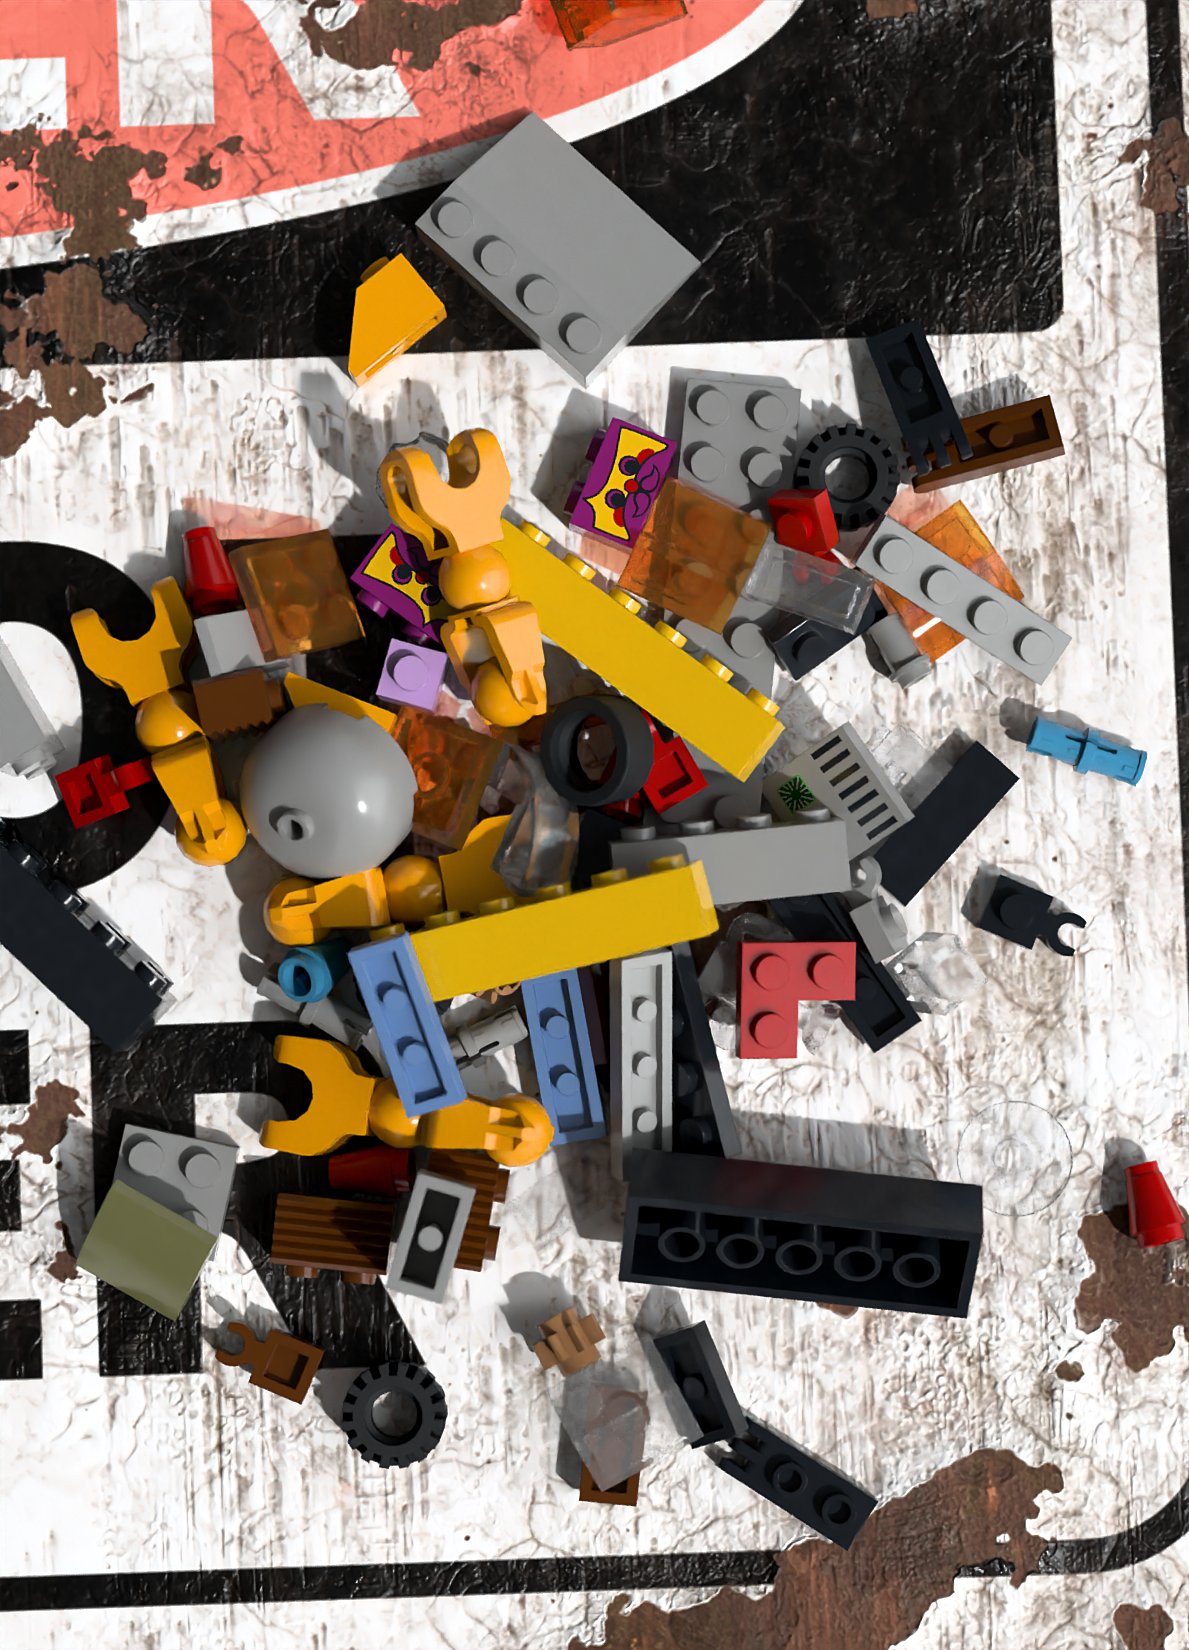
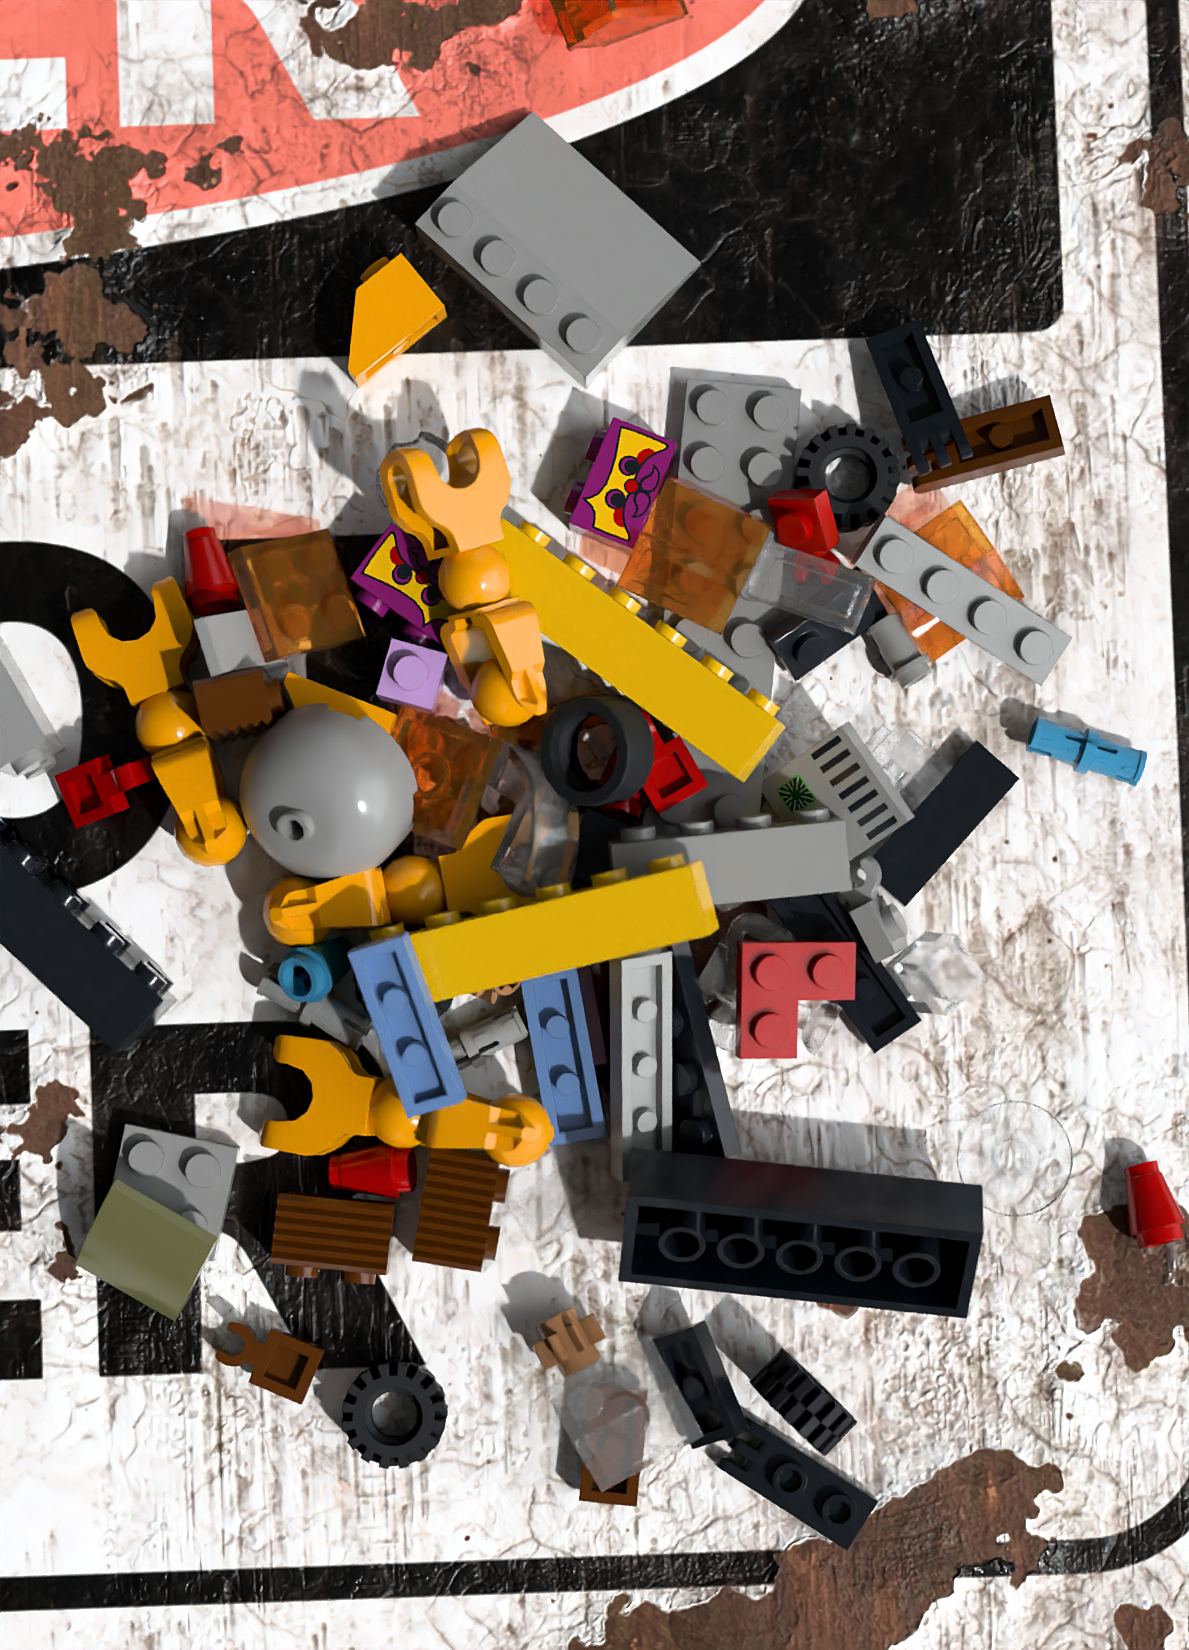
(430, 1236): light grey brick -> none
(803, 1402): none -> black tyre
(1022, 914): black plate -> none

